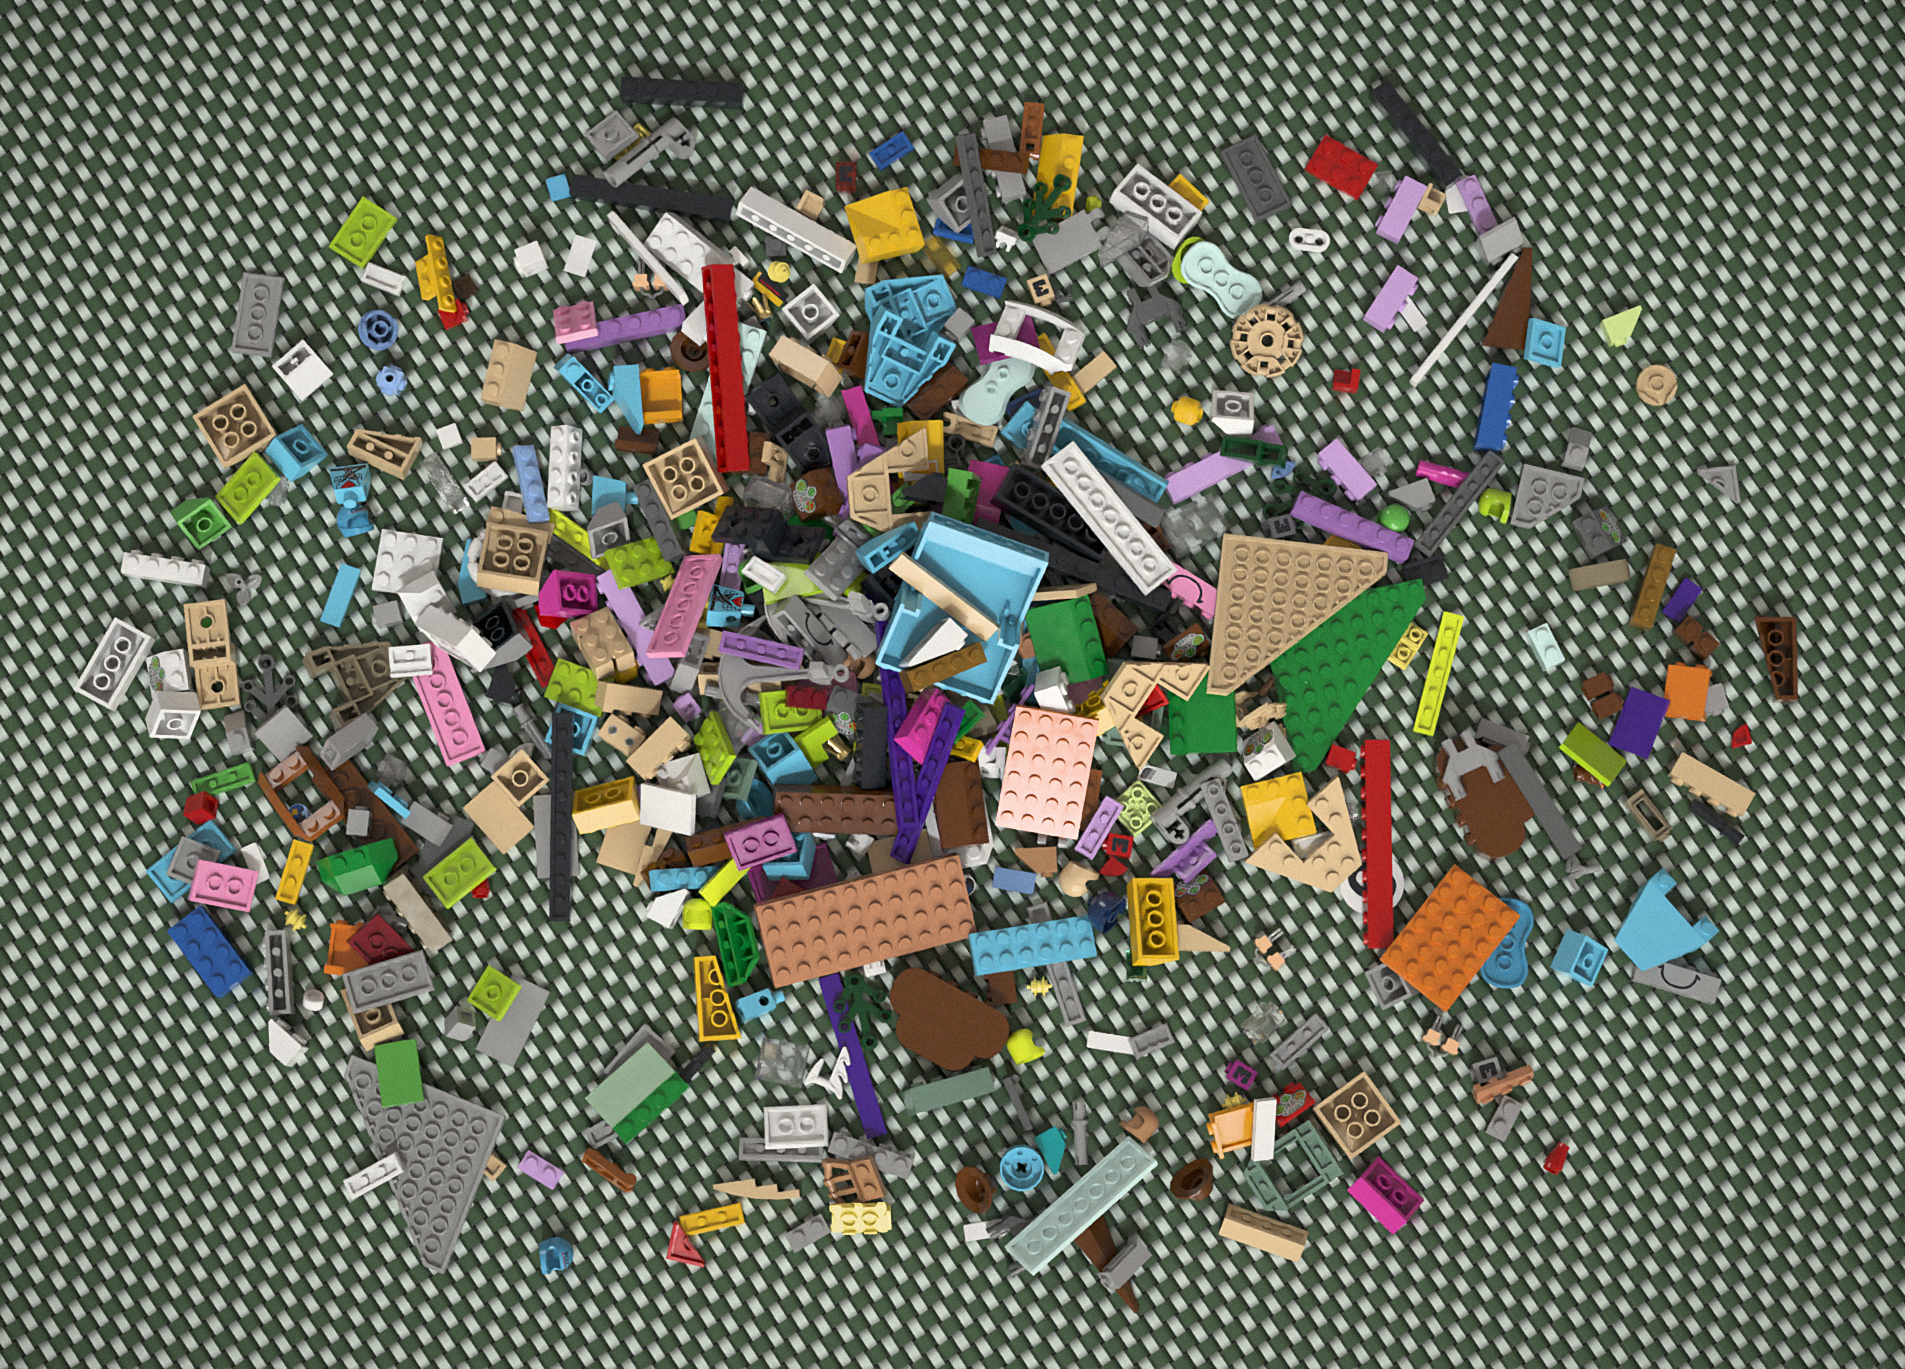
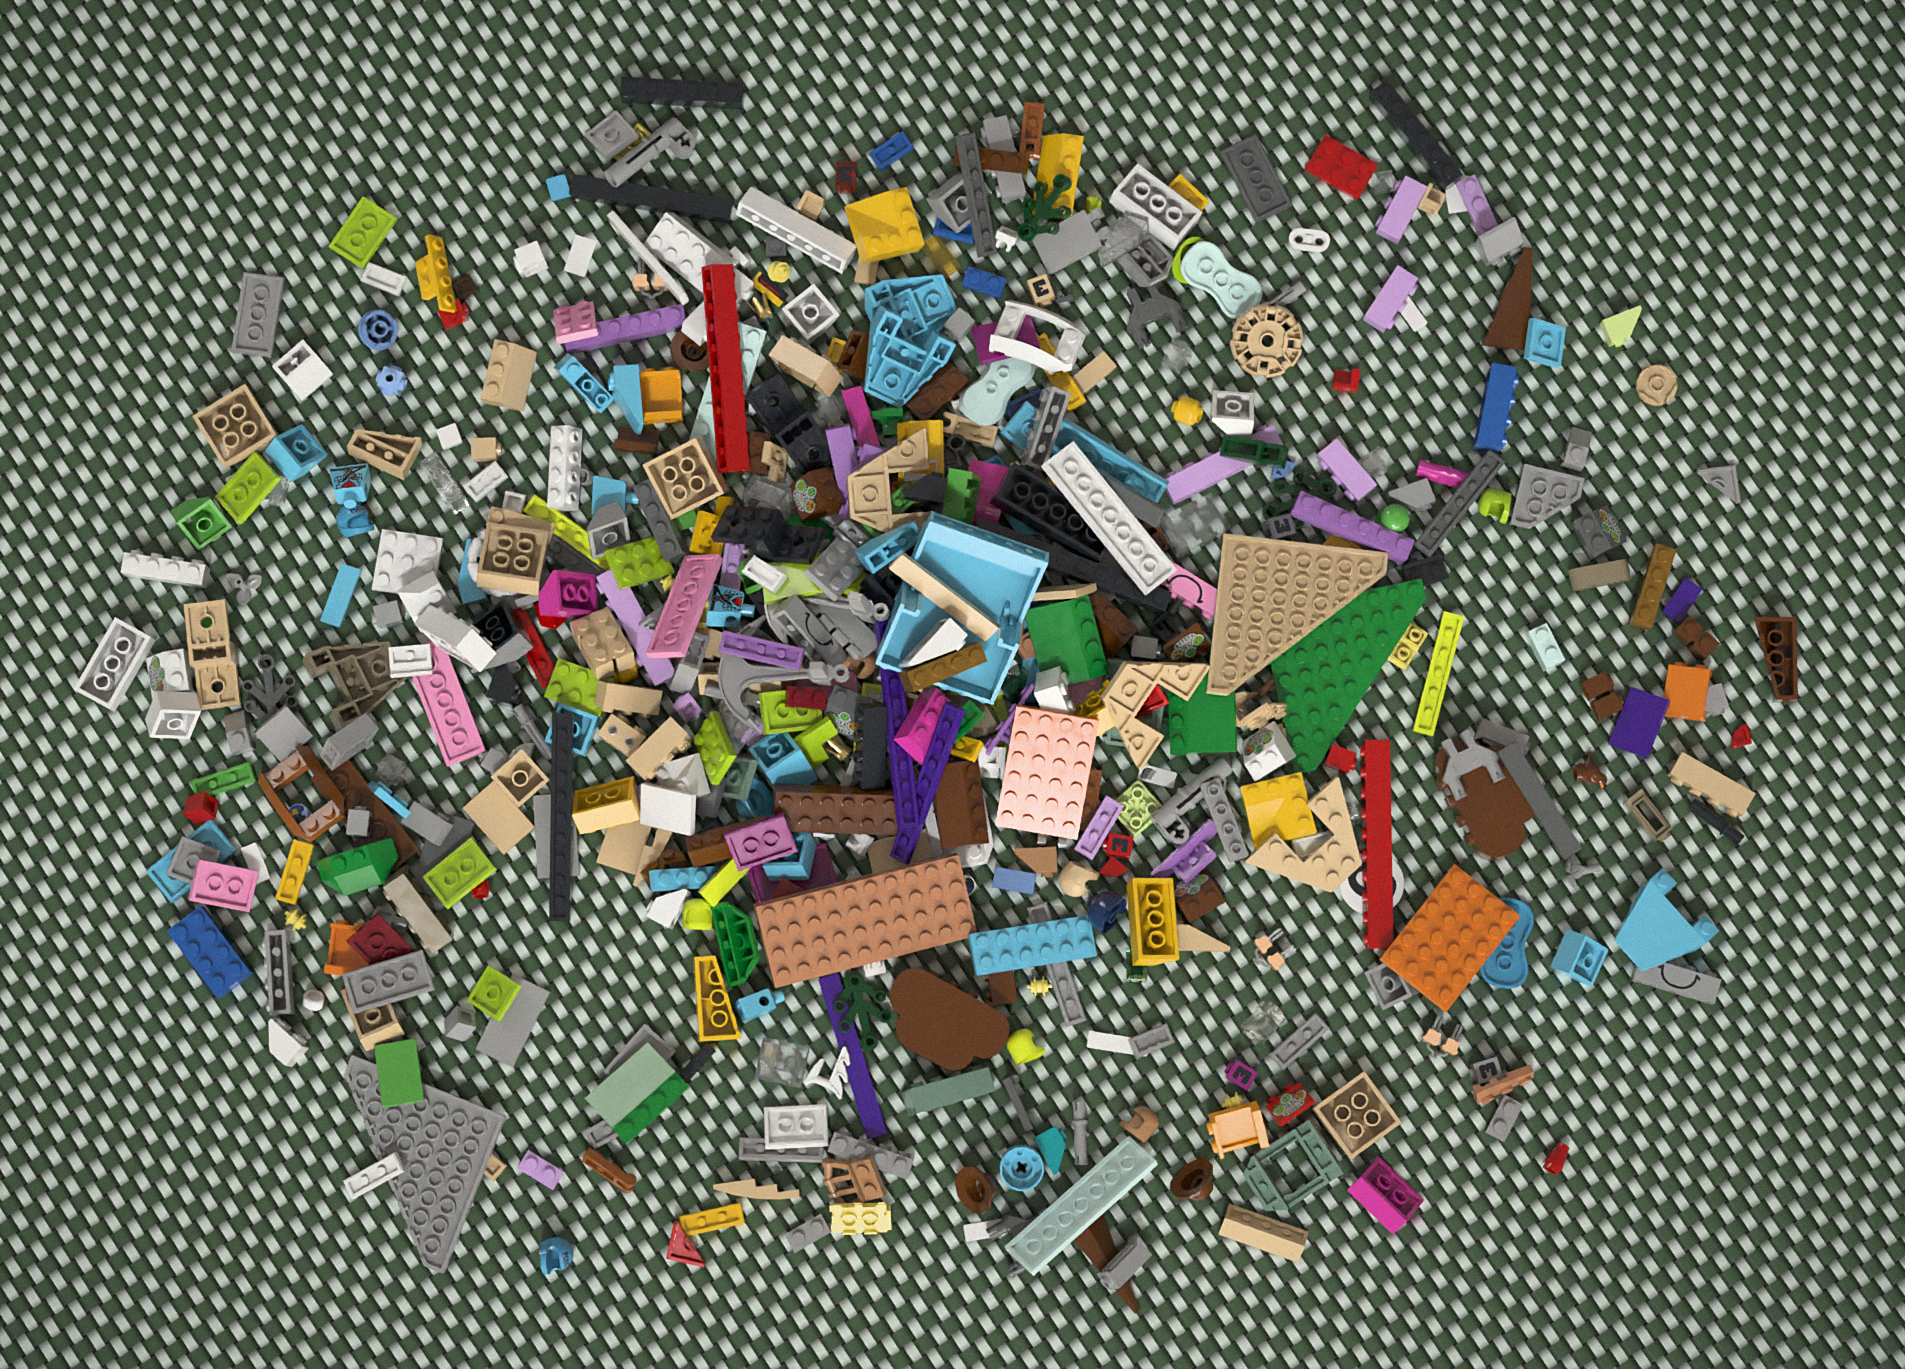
(530, 484): light blue plate -> none
(1263, 1129): white tile -> none
(1462, 321): white tile -> none
(1593, 754): lime tile -> none

